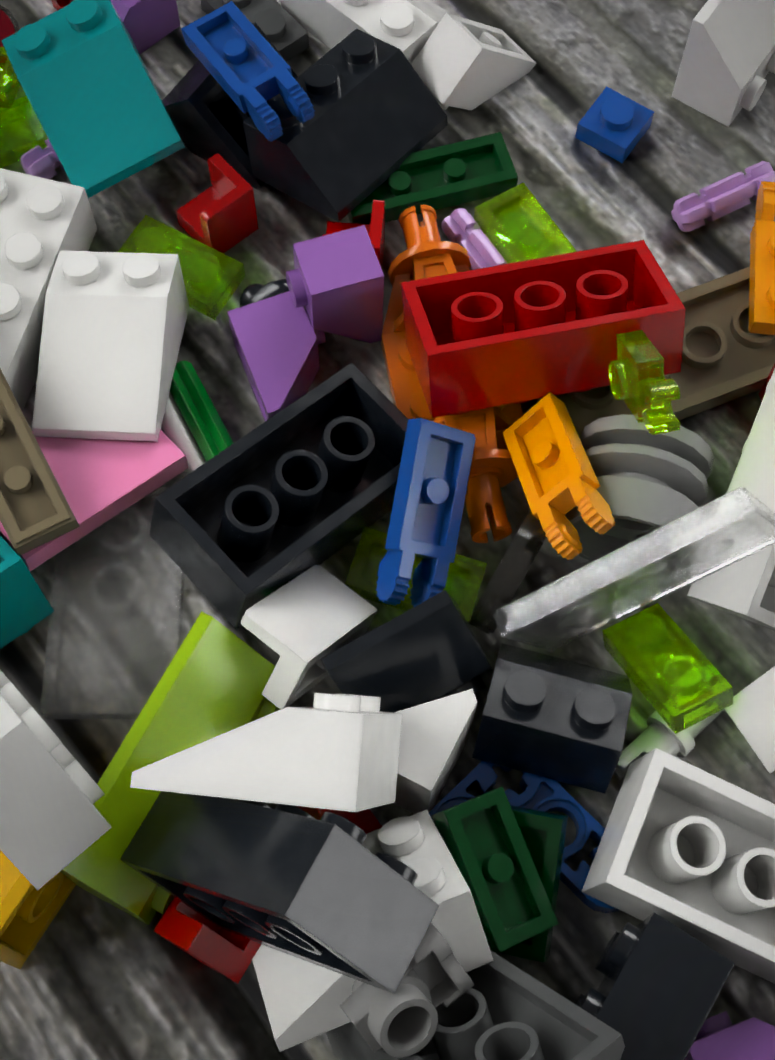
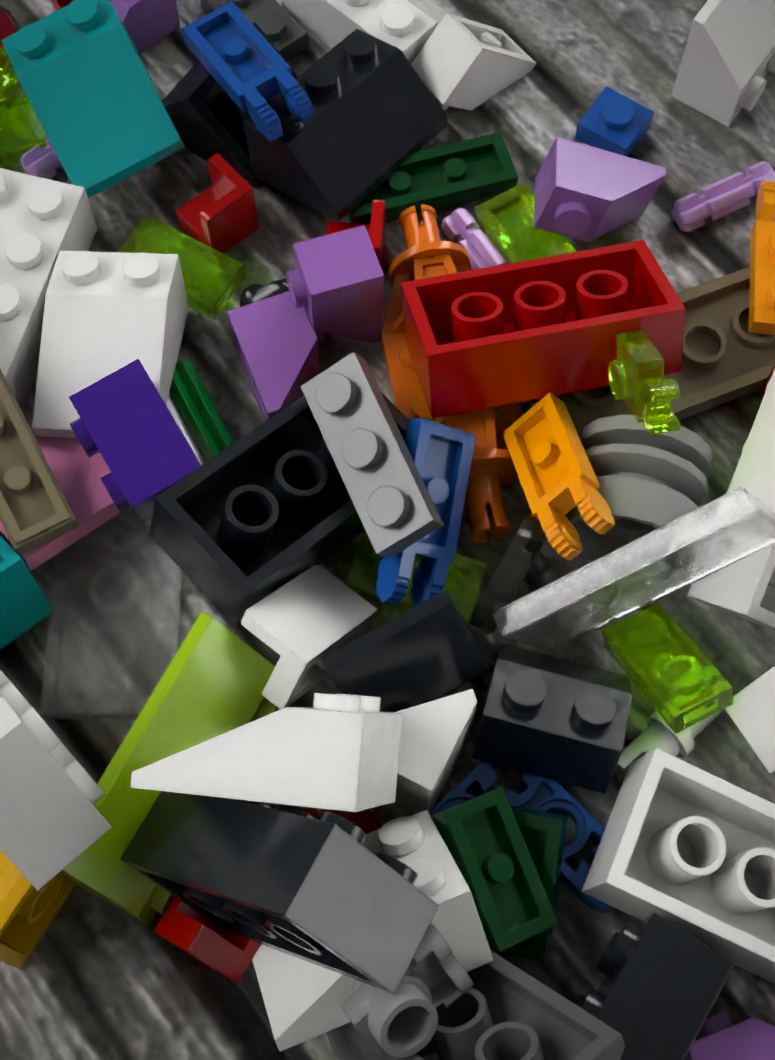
(135, 436): none -> dark purple brick
(371, 456): none -> plate
(591, 190): none -> medium lavender slope

